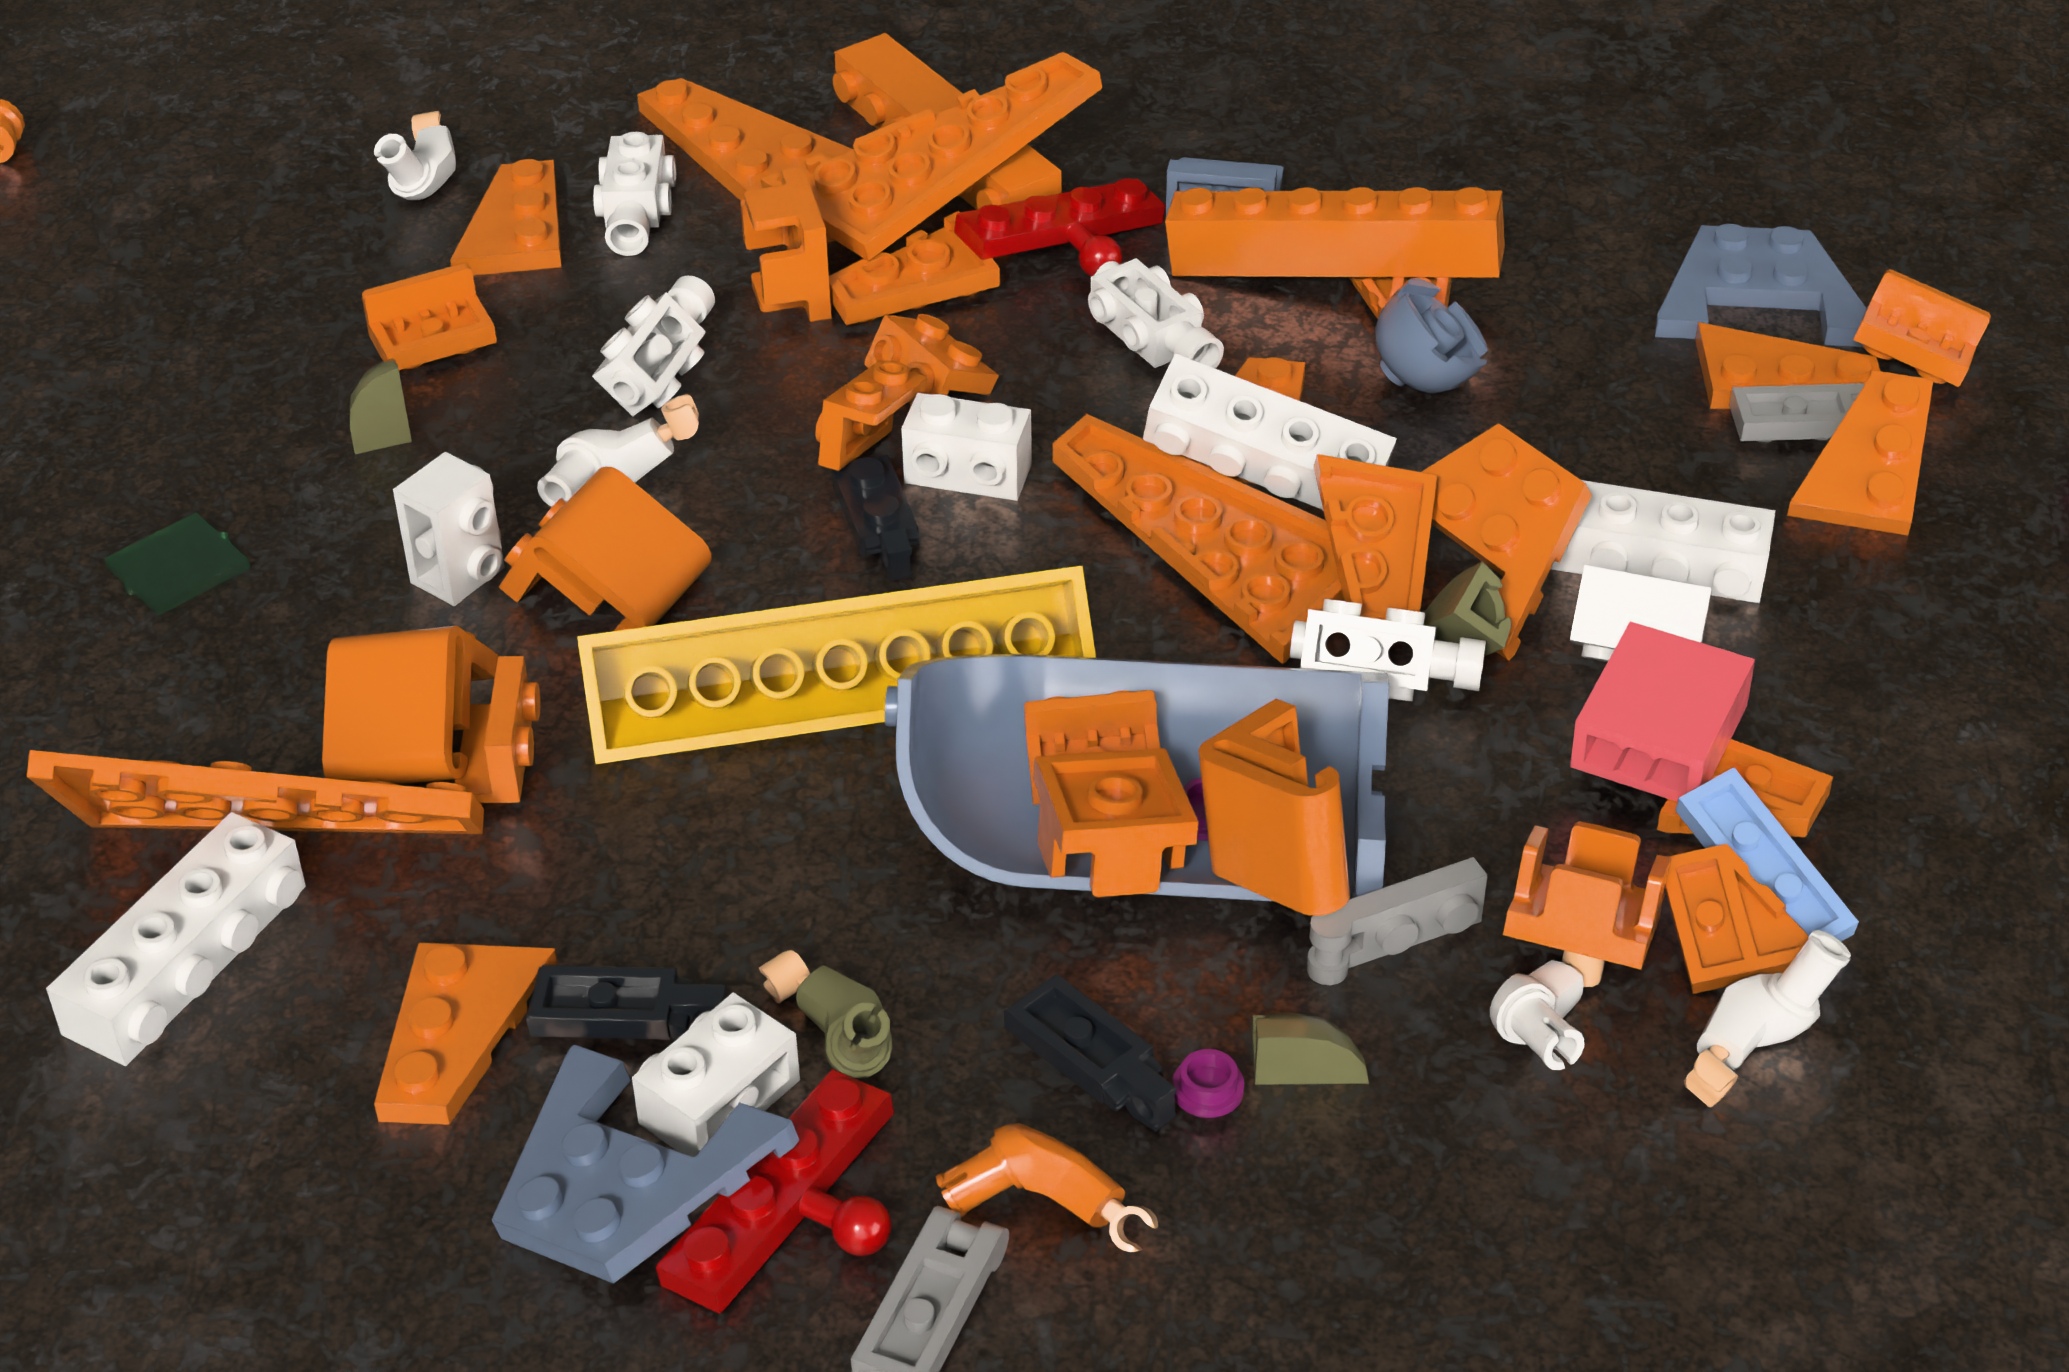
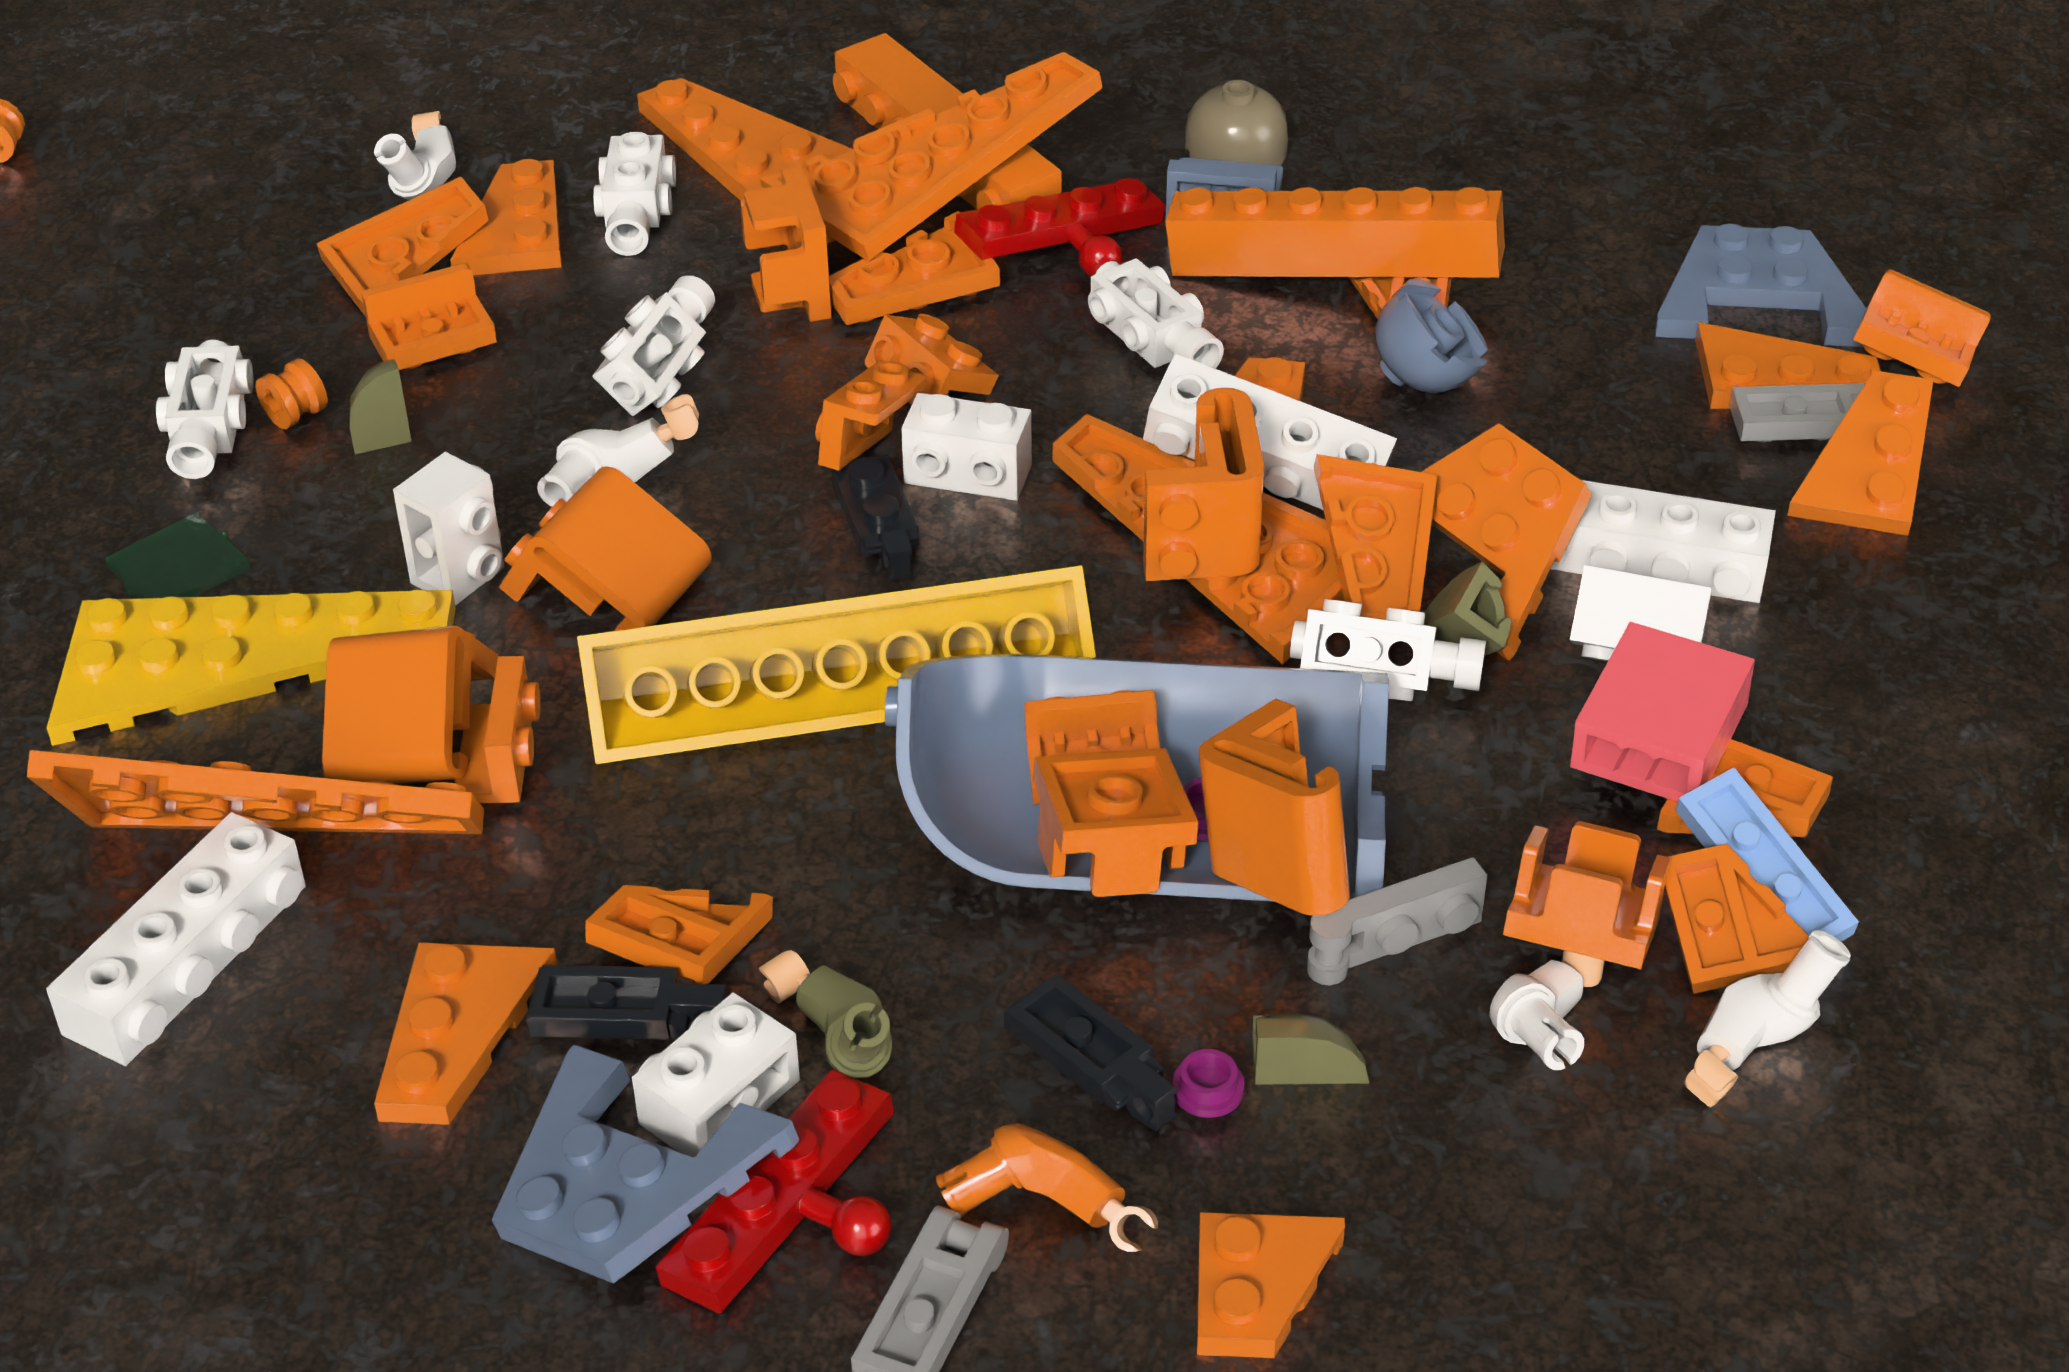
(203, 406): none -> white brick
(215, 649): none -> yellow wing
(291, 393): none -> orange wheel
(403, 239): none -> orange wing
(676, 929): none -> orange wing
(1208, 515): none -> orange piece
(1237, 125): none -> dark tan cylinder
(1257, 1278): none -> orange wing

